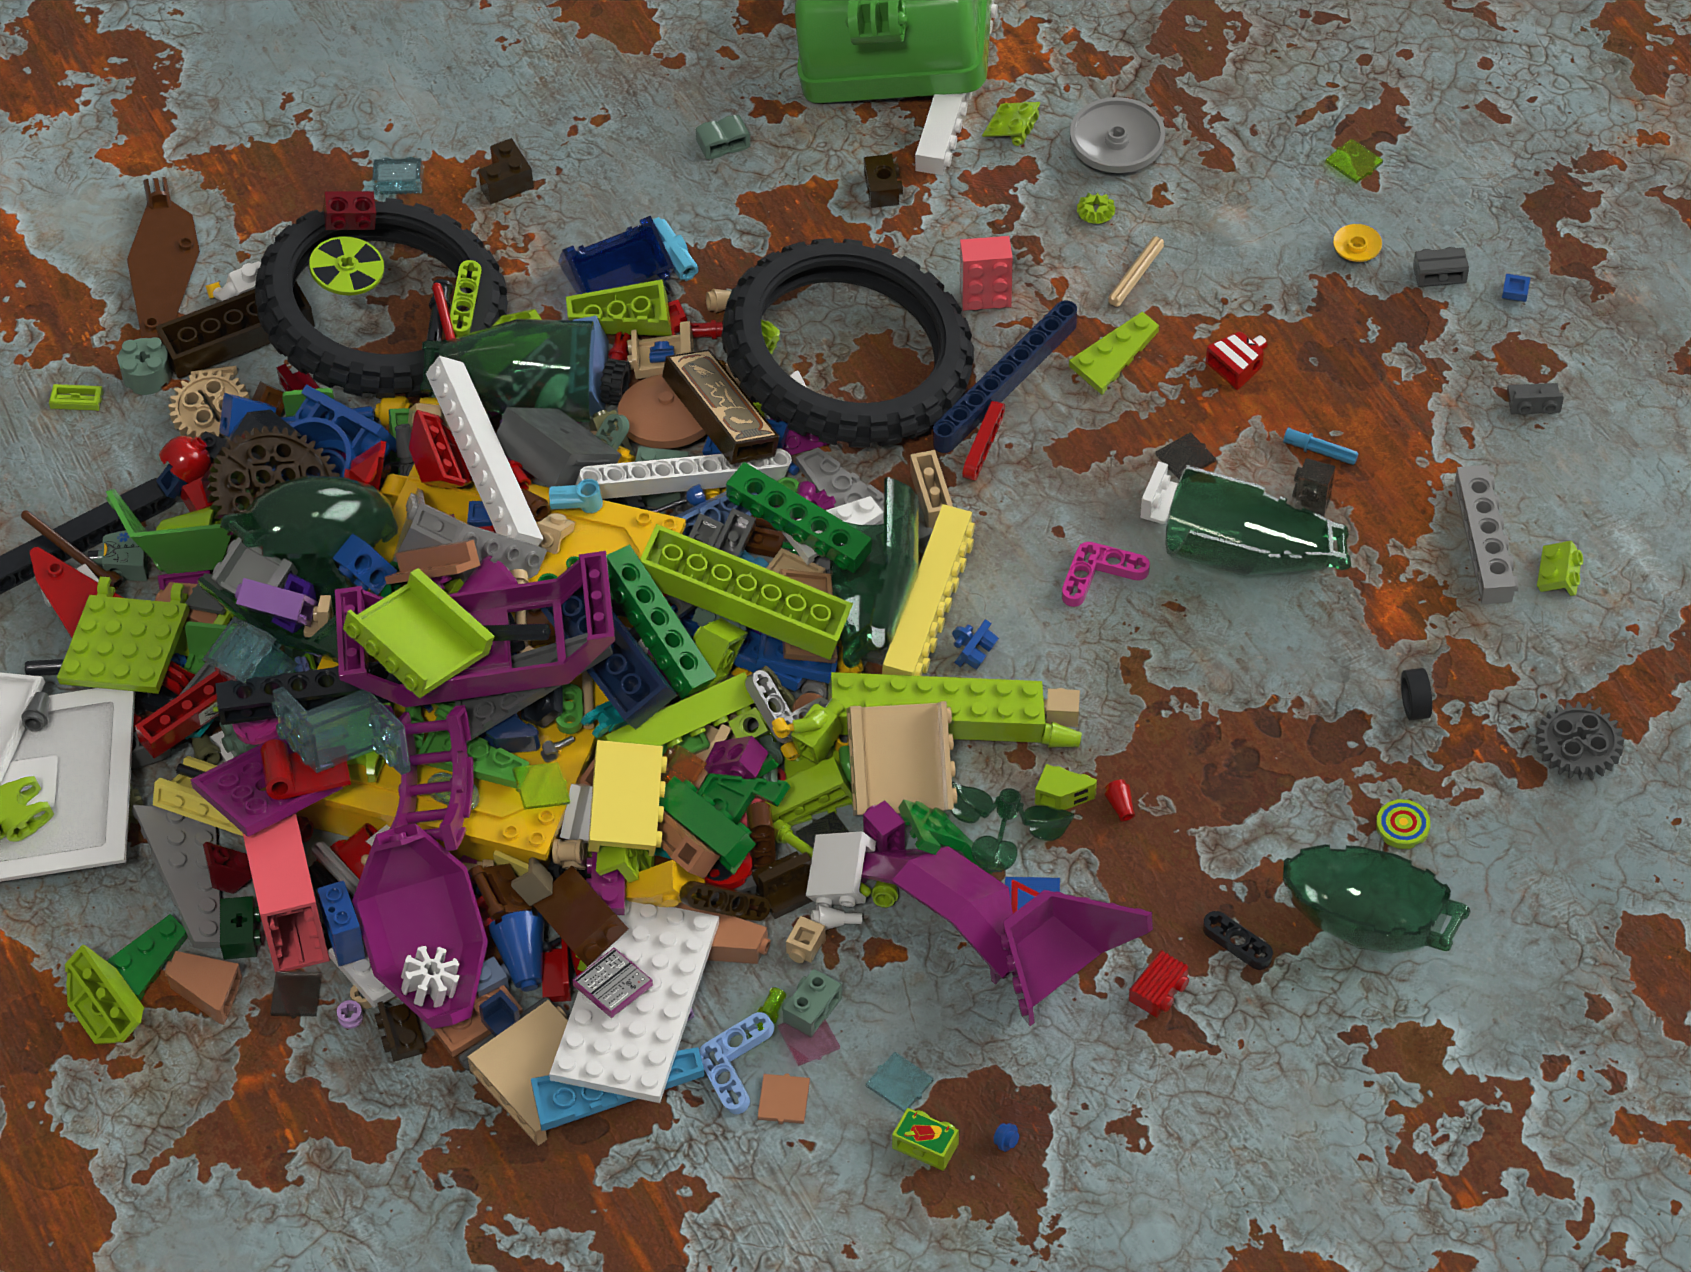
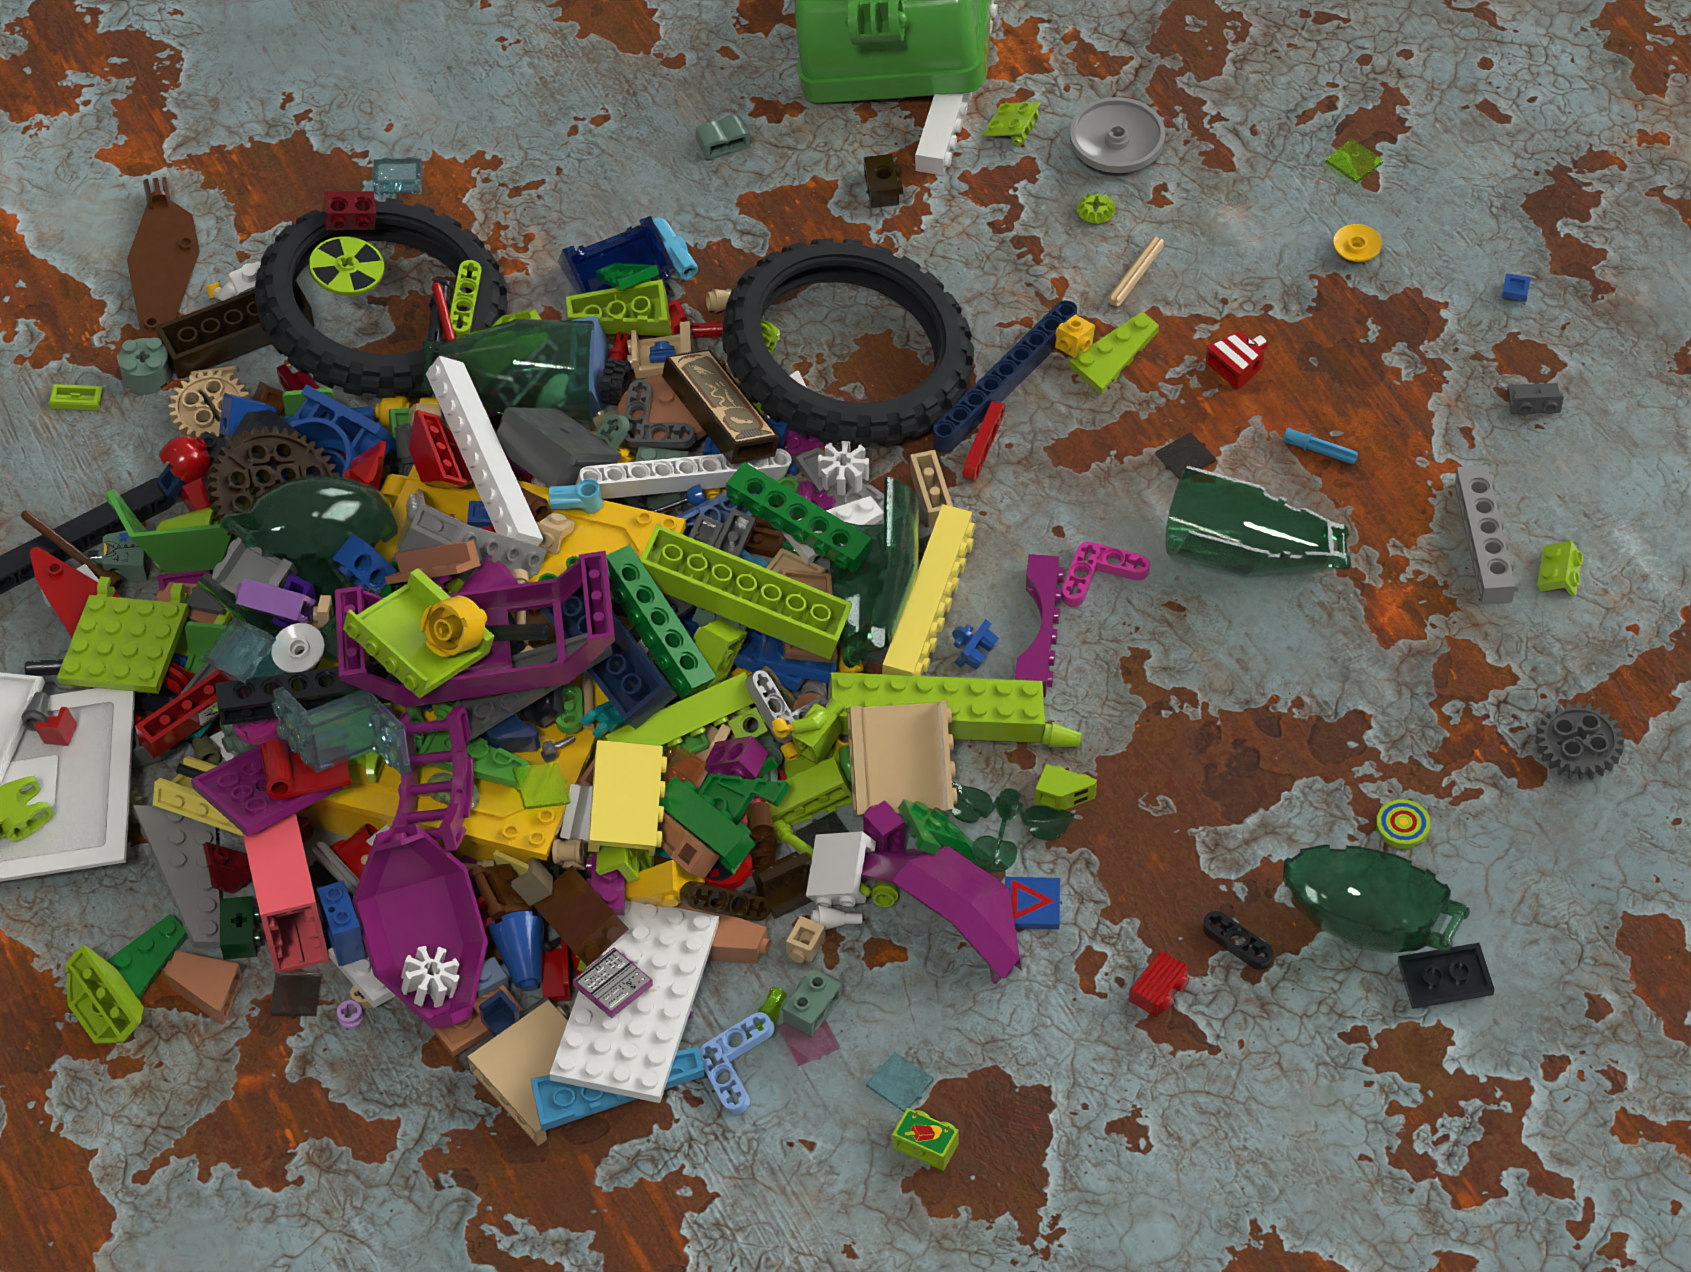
(57, 729): none -> red panel
(291, 641): none -> white dish
(401, 1031): dark brown bracket -> none
(453, 626): none -> yellow brick
(507, 174): dark brown brick -> none
(520, 476): red pin -> none
(626, 275): none -> green wing
(647, 429): none -> dark grey beam
(783, 1098): nougat piece -> none
(843, 467): none -> white gear
(985, 273): coral brick -> none
(1006, 1136): blue plate -> none
(1041, 584): none -> magenta arch
(1060, 936): magenta piece -> none
(1062, 707): tan brick -> none
(1074, 336): none -> yellow brick
(1119, 796): red cone -> none
(1158, 495): white bracket -> none
(1314, 486): clear smoke brick -> none
(1416, 693): black tyre -> none
(1440, 266): dark grey brick -> none
(1445, 975): none -> black plate

